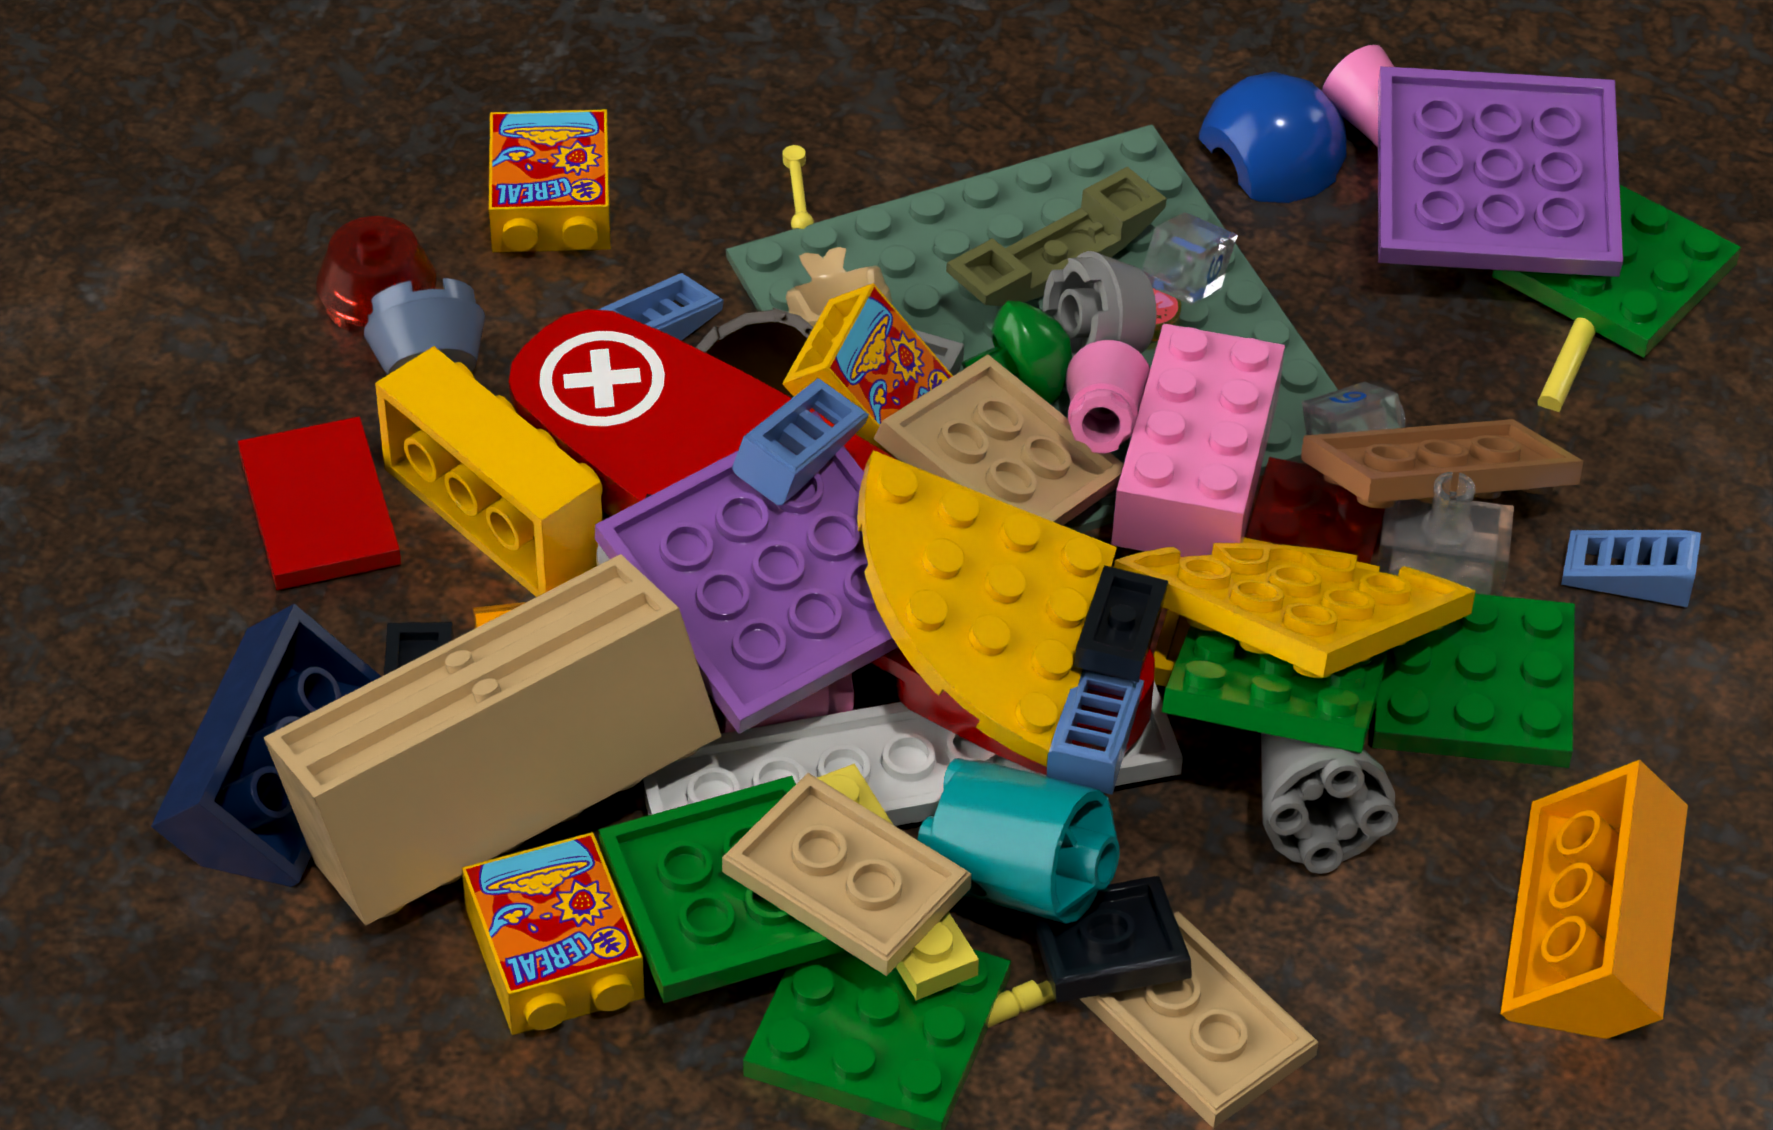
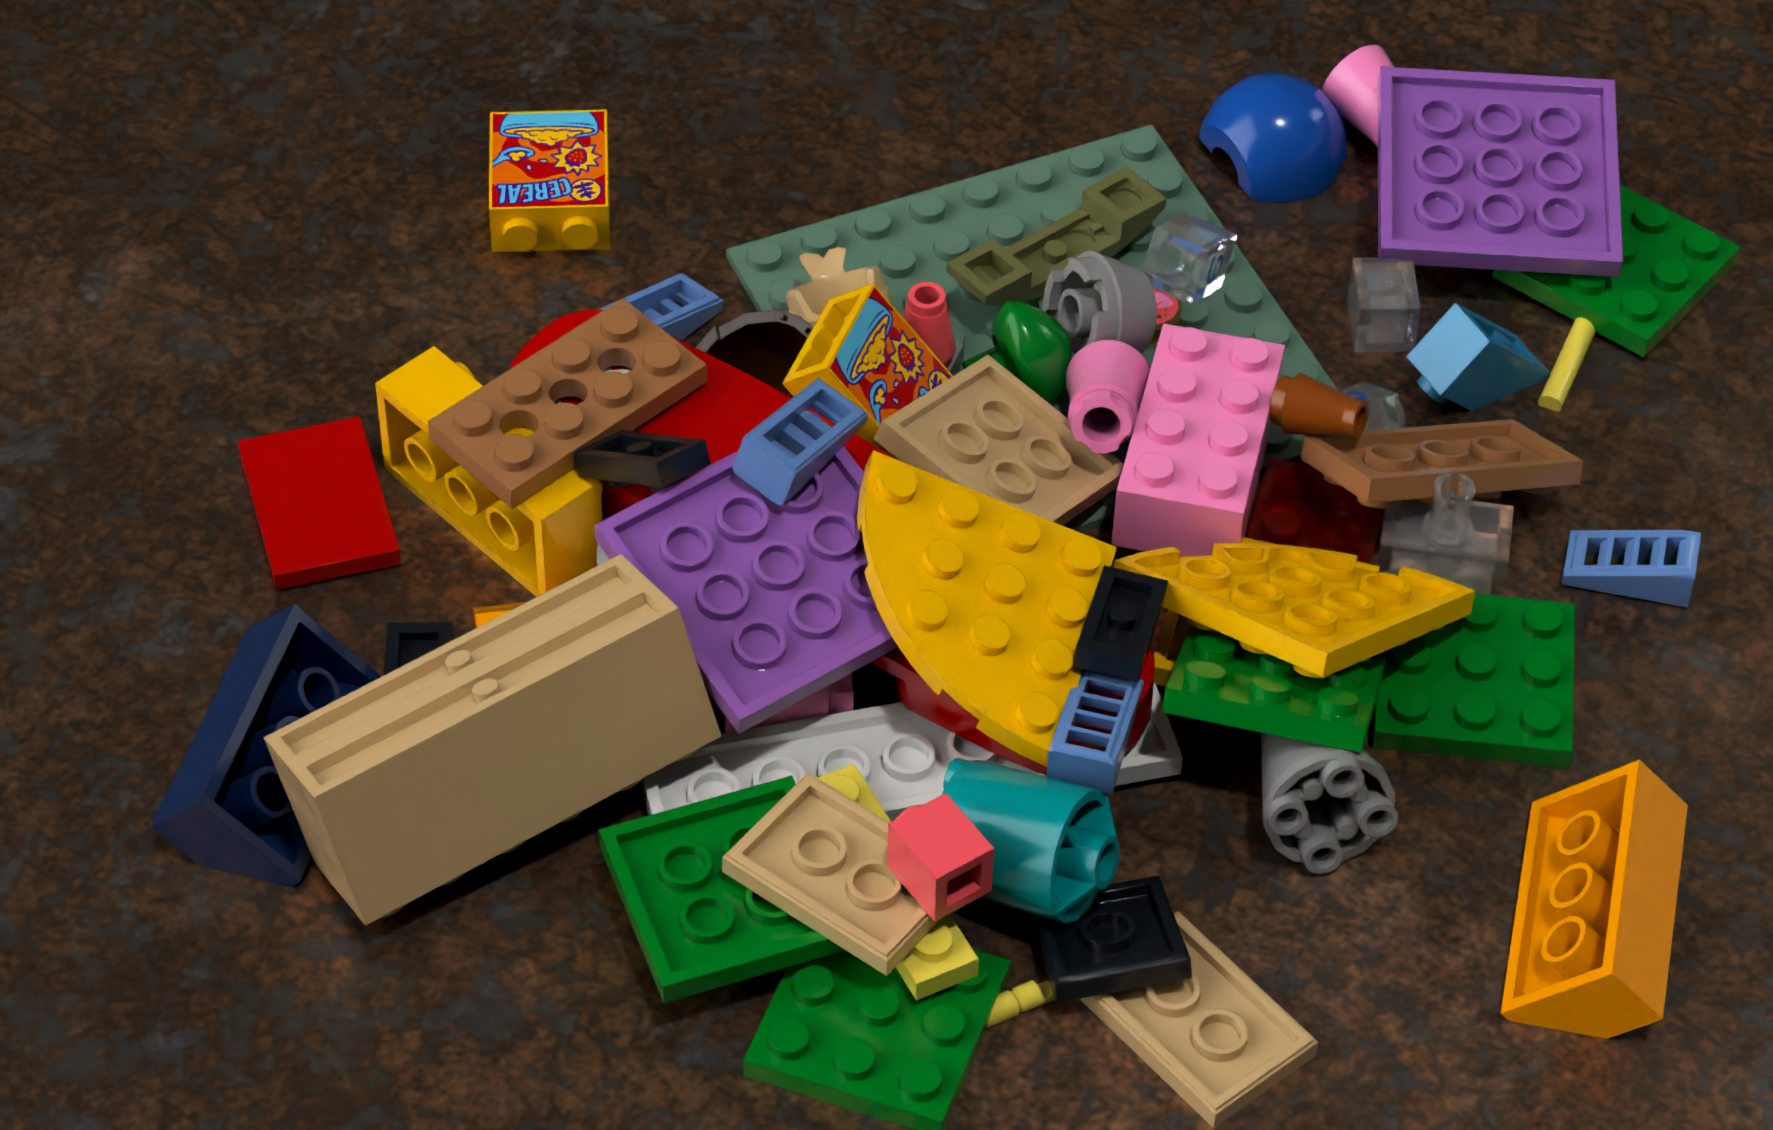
(365, 260): clear red cone -> none
(413, 322): sand blue cone -> none
(553, 933): brick -> none
(570, 366): none -> medium nougat plate
(642, 459): none -> black plate
(795, 158): light yellow hinge -> none
(929, 317): none -> coral cone
(940, 856): none -> coral brick
(1314, 408): none -> dark orange cone
(1383, 305): none -> clear brick
(1473, 361): none -> dark azure slope

